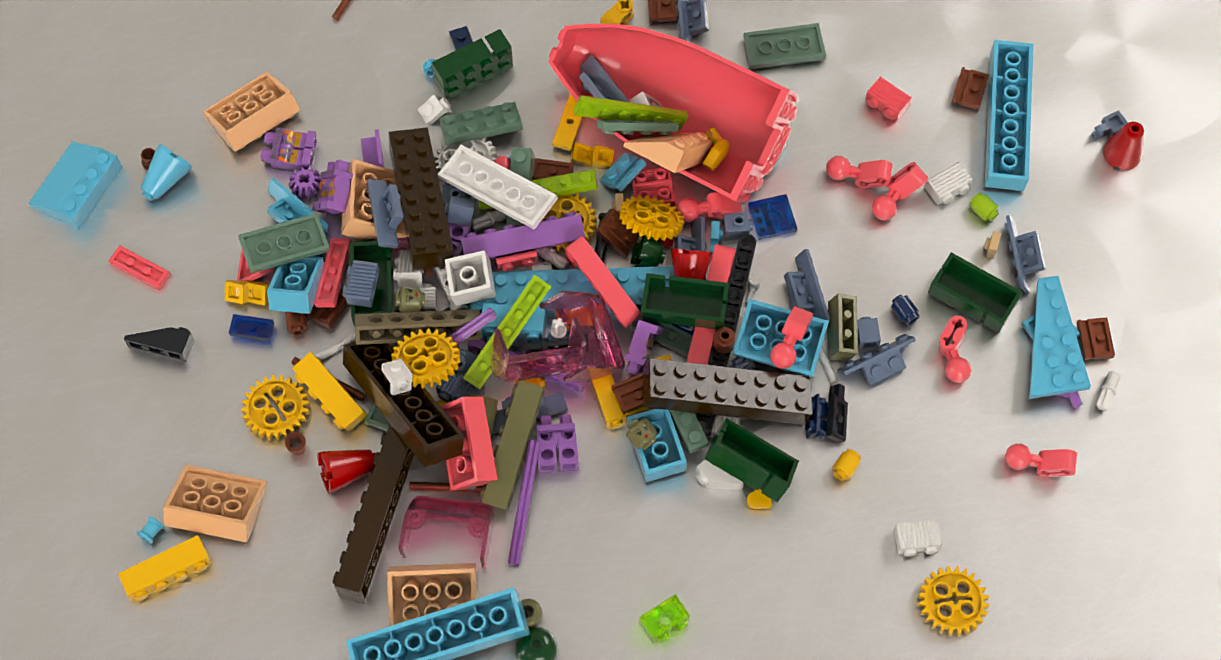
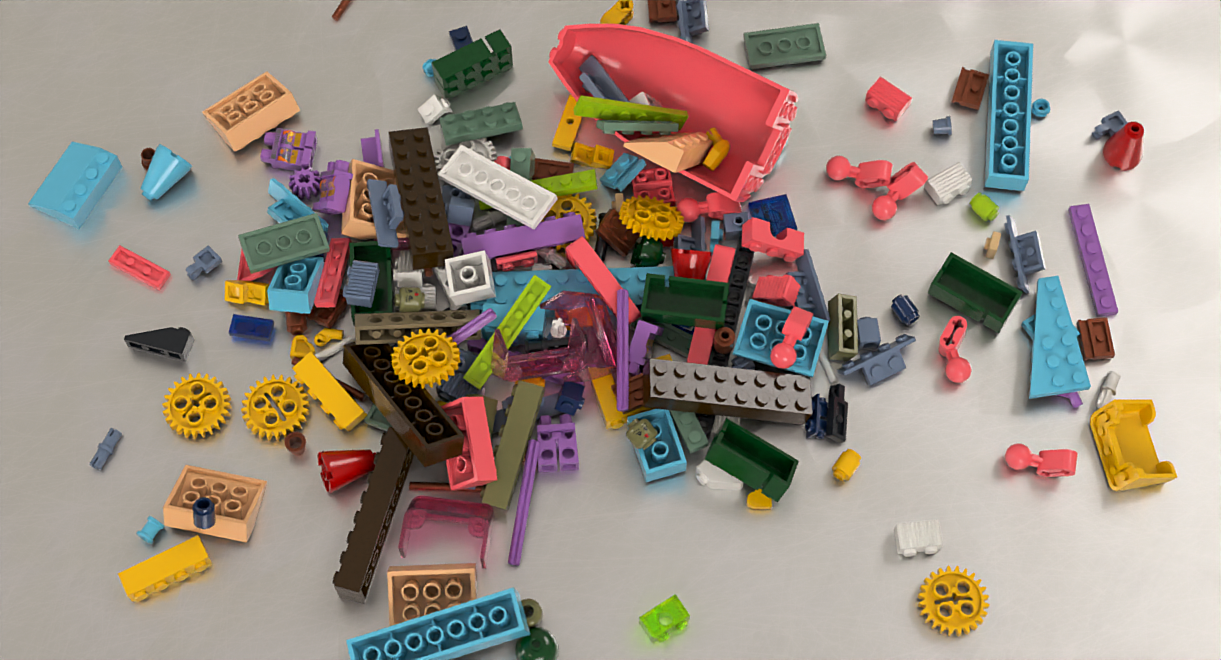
(105, 449): none -> sand blue pin
(184, 393): none -> yellow gear
(204, 260): none -> sand blue plate
(204, 513): none -> dark blue brick
(301, 347): none -> yellow tile
(327, 335): none -> yellow arm
(398, 376): white bracket -> none
(570, 398): none -> dark blue brick
(622, 350): none -> medium lavender axle
(758, 237): none -> coral arch
(777, 290): none -> coral brick
(942, 126): none -> sand blue piece
(1040, 103): none -> medium azure plate
(1093, 260): none -> medium lavender plate
(1127, 445): none -> yellow windscreen

